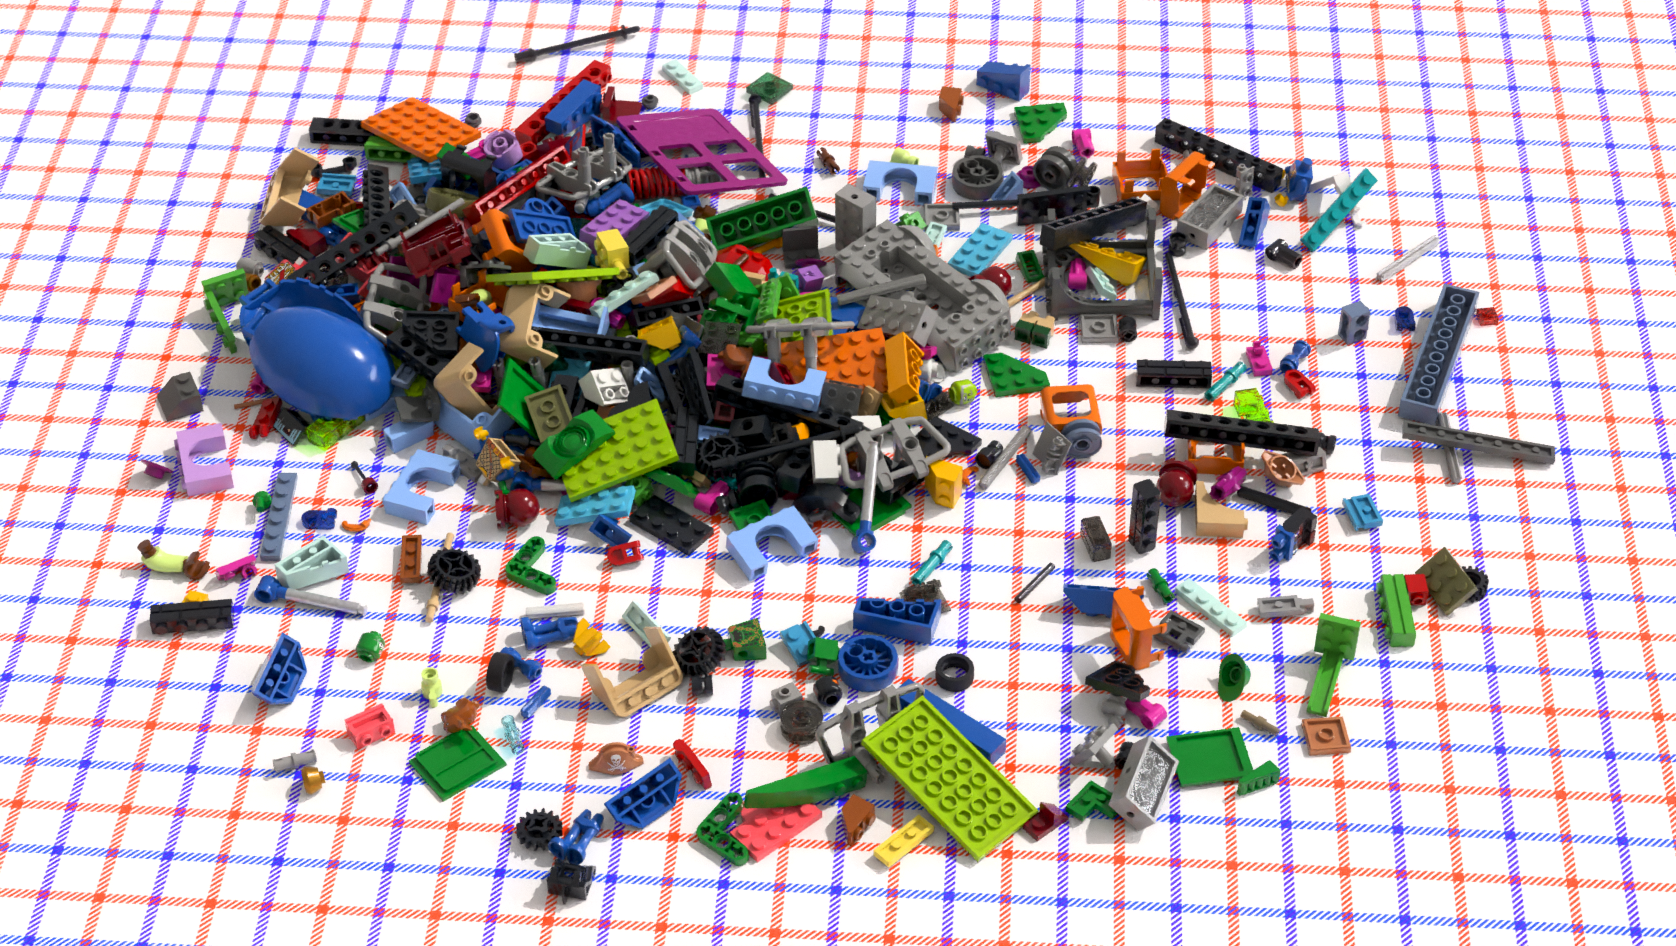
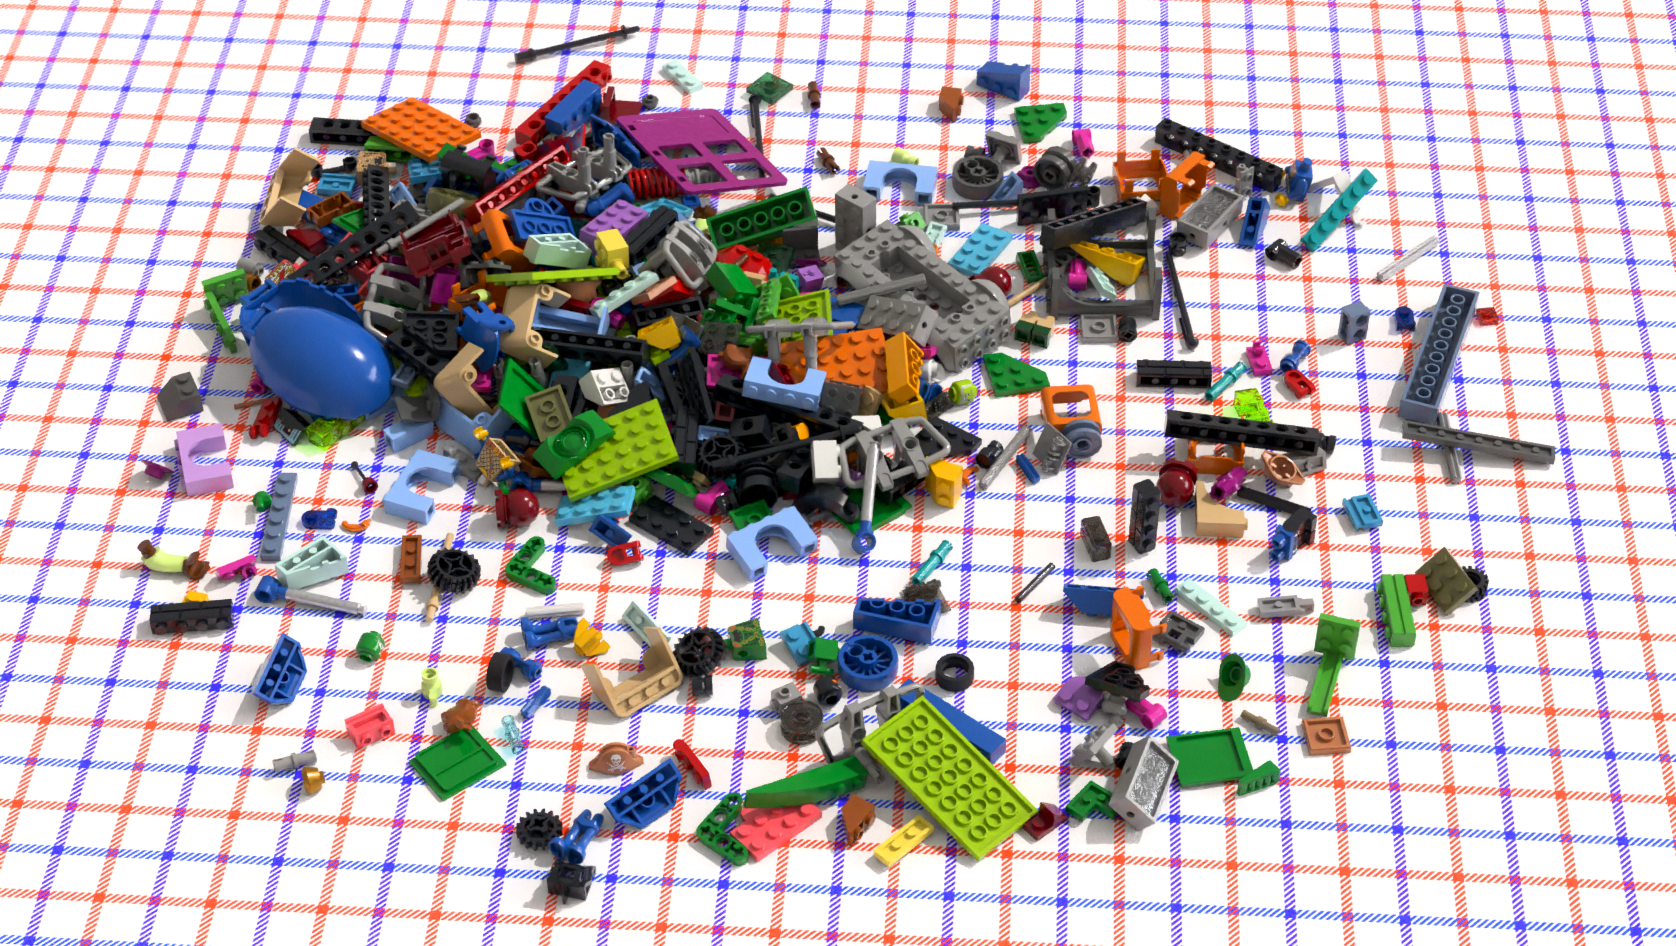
(374, 158): none -> torso
(504, 147): lavender brick -> none
(778, 254): none -> clear green plate
(814, 95): none -> reddish brown pin
(1079, 698): none -> medium lavender slope

